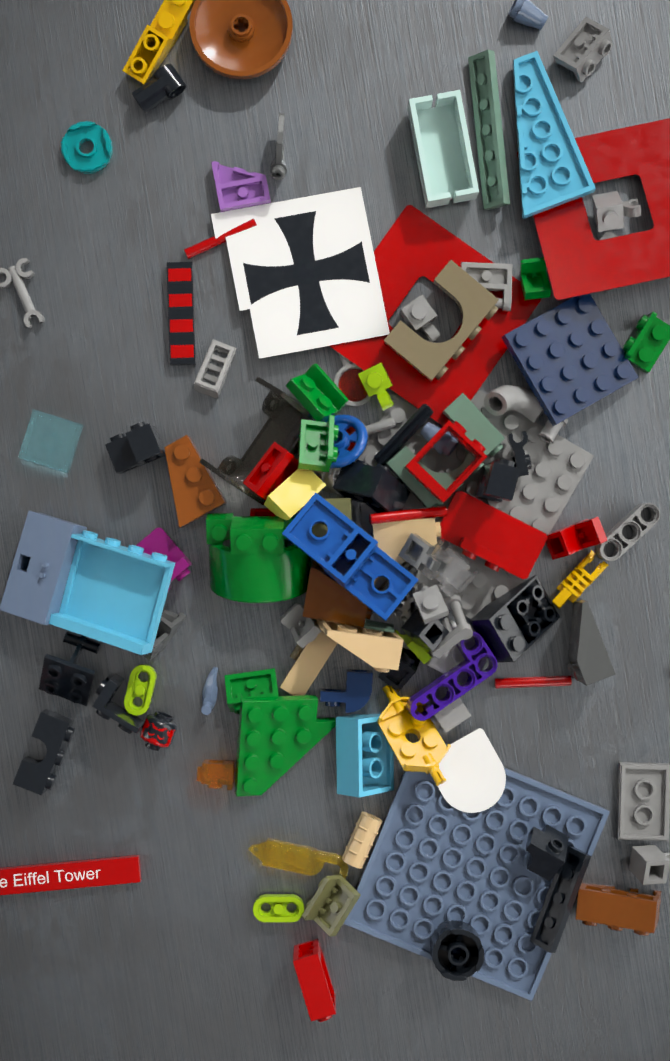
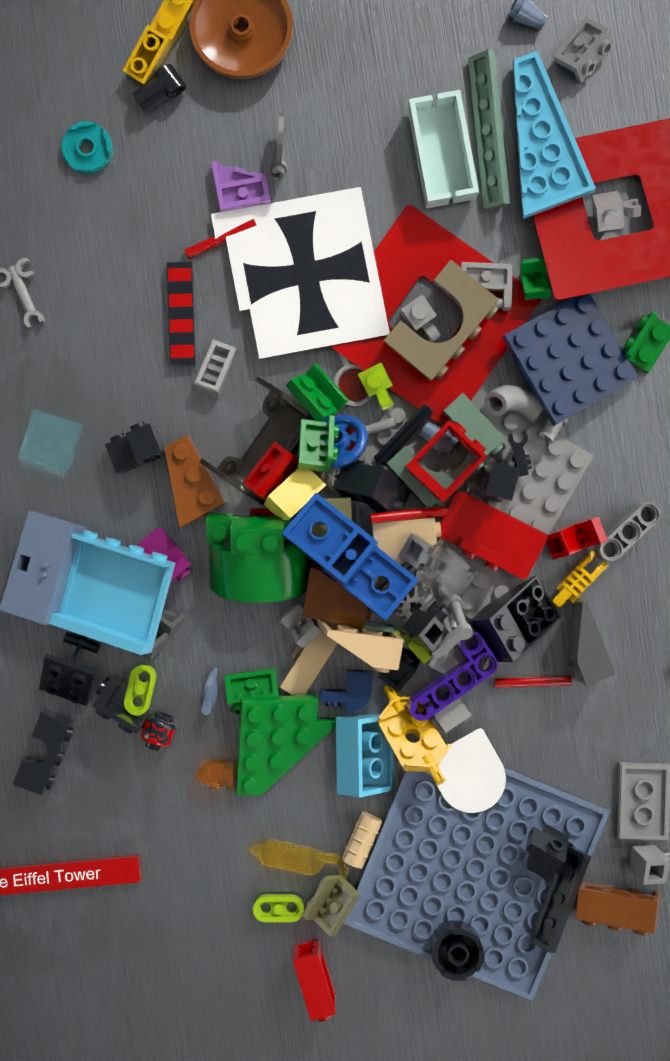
(430, 604): light grey bracket -> none

